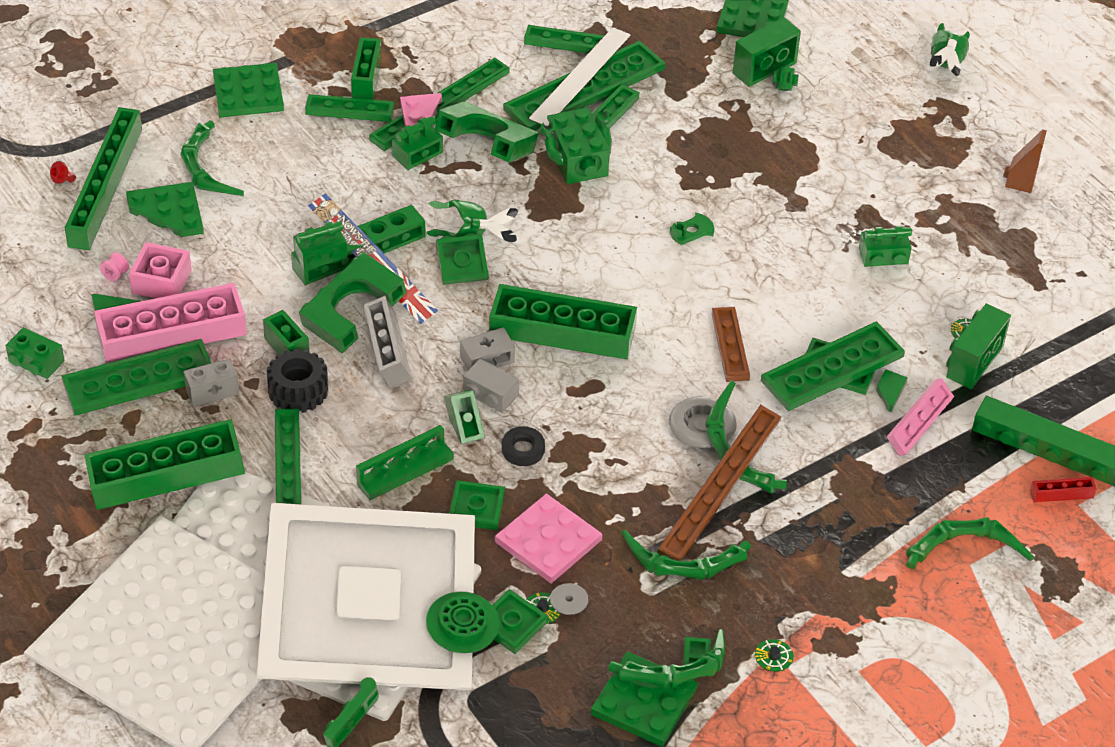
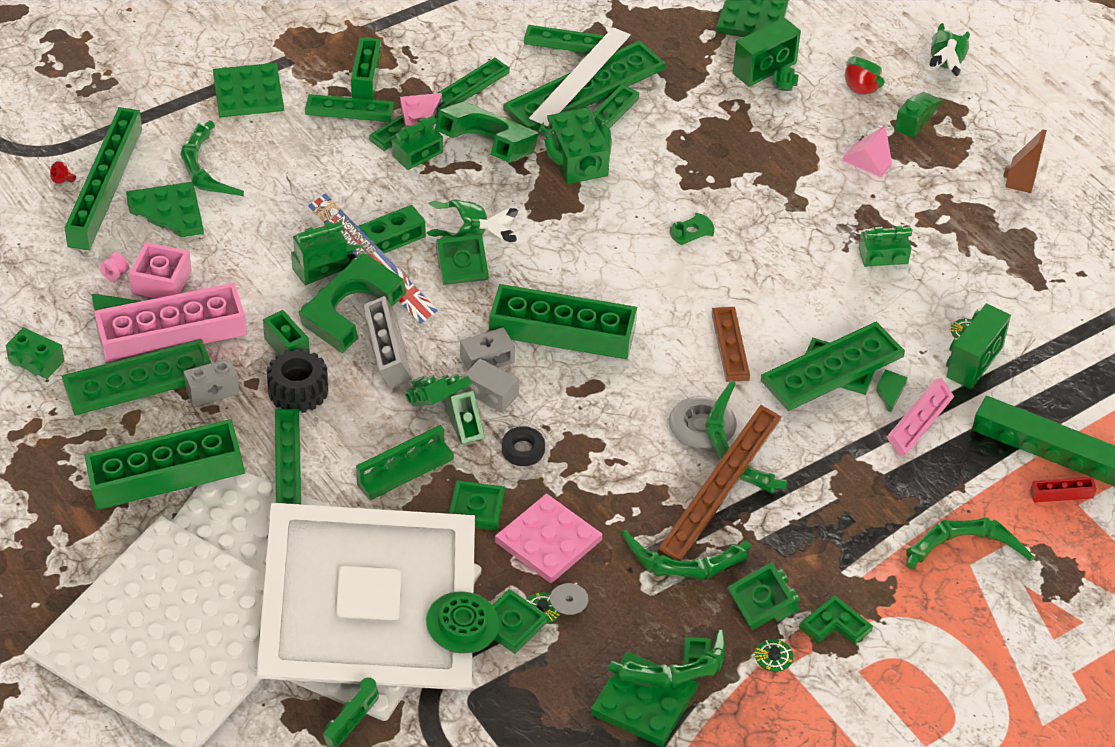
(432, 390): none -> green plate
(765, 596): none -> green plate
(835, 616): none -> green tile
(863, 75): none -> red piece
(871, 153): none -> bright pink slope
(916, 113): none -> green slope

